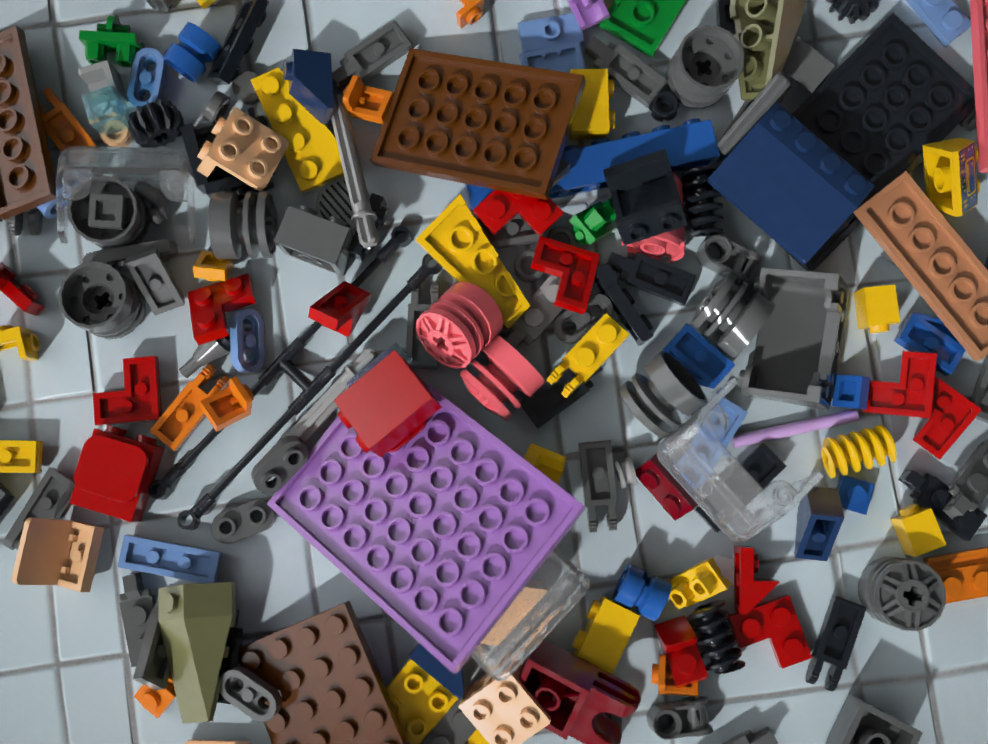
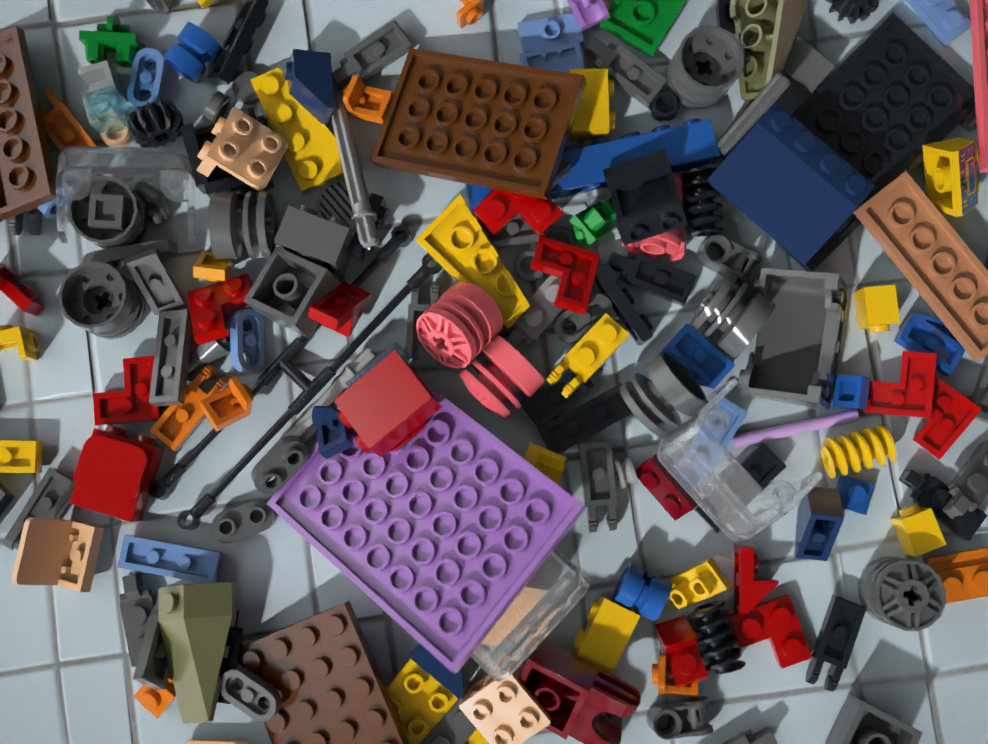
(171, 358): none -> dark grey plate
(288, 289): none -> dark grey brick
(331, 432): none -> dark blue plate
(584, 420): none -> black plate

